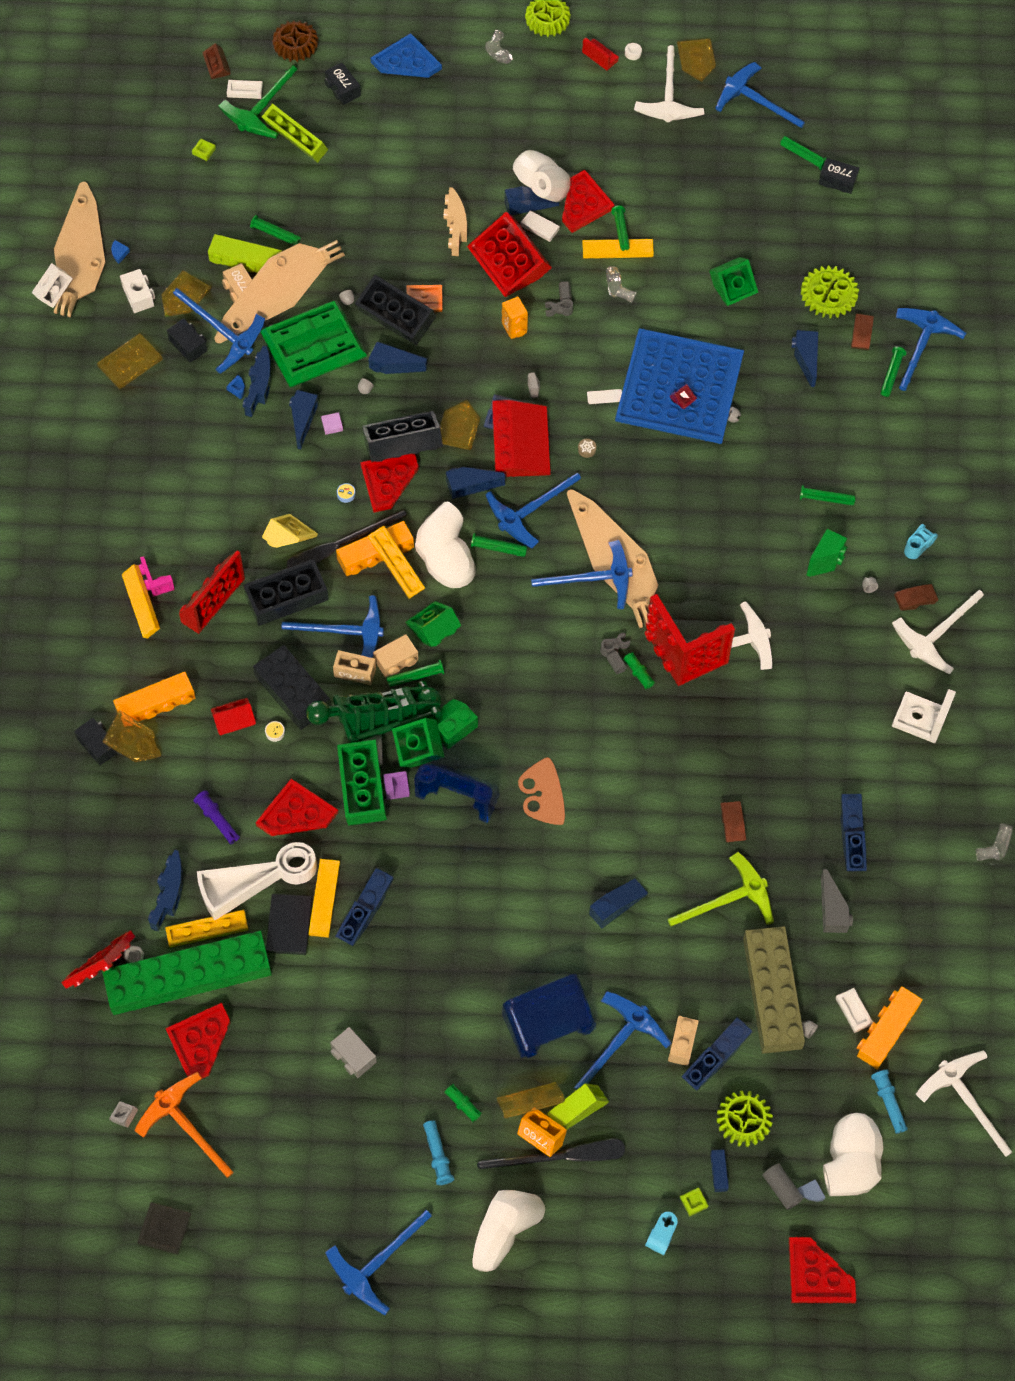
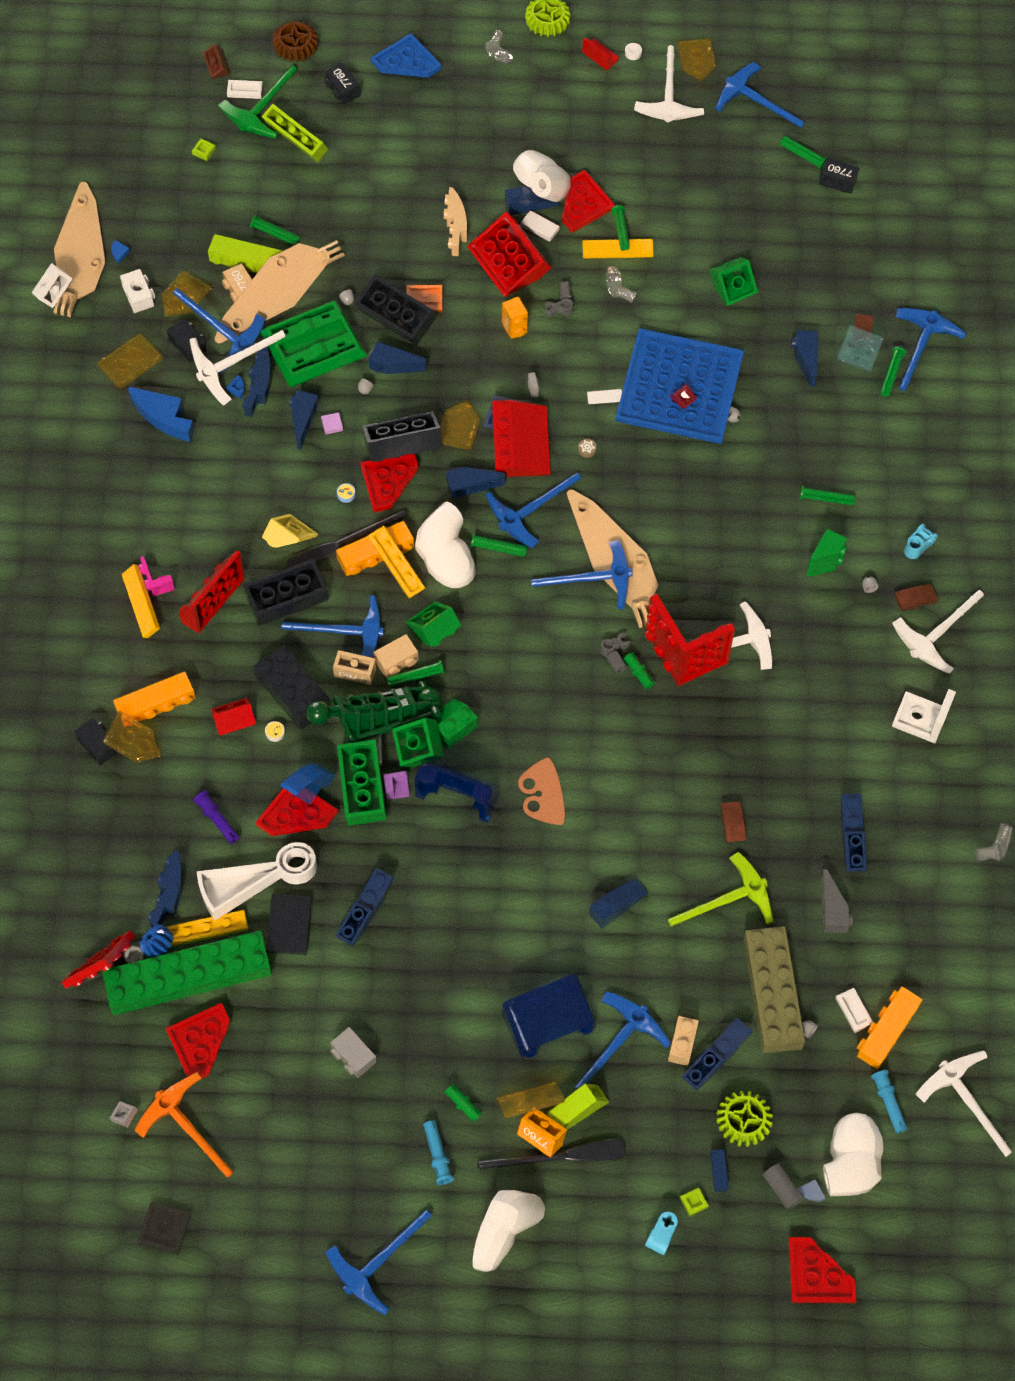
(156, 941): none -> blue gear
(162, 412): none -> blue slope
(209, 372): none -> white piece
(308, 781): none -> blue slope
(324, 898): yellow tile -> none
(842, 299): lime gear -> none
(862, 342): none -> clear light blue plate

